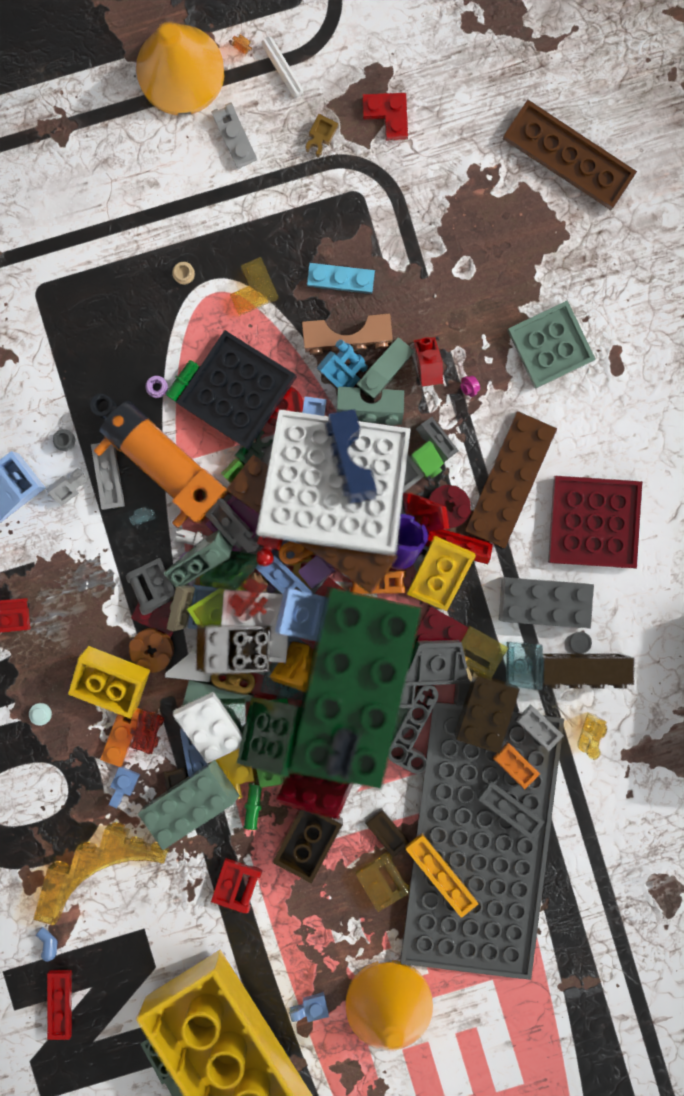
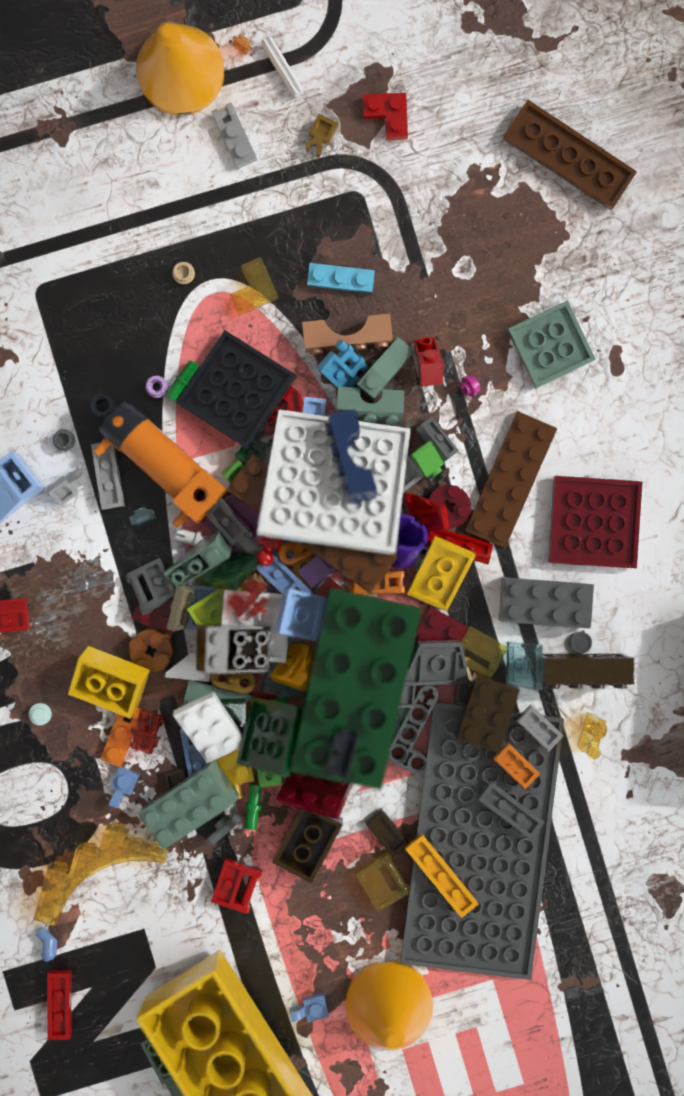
(223, 827): none -> dark grey piece

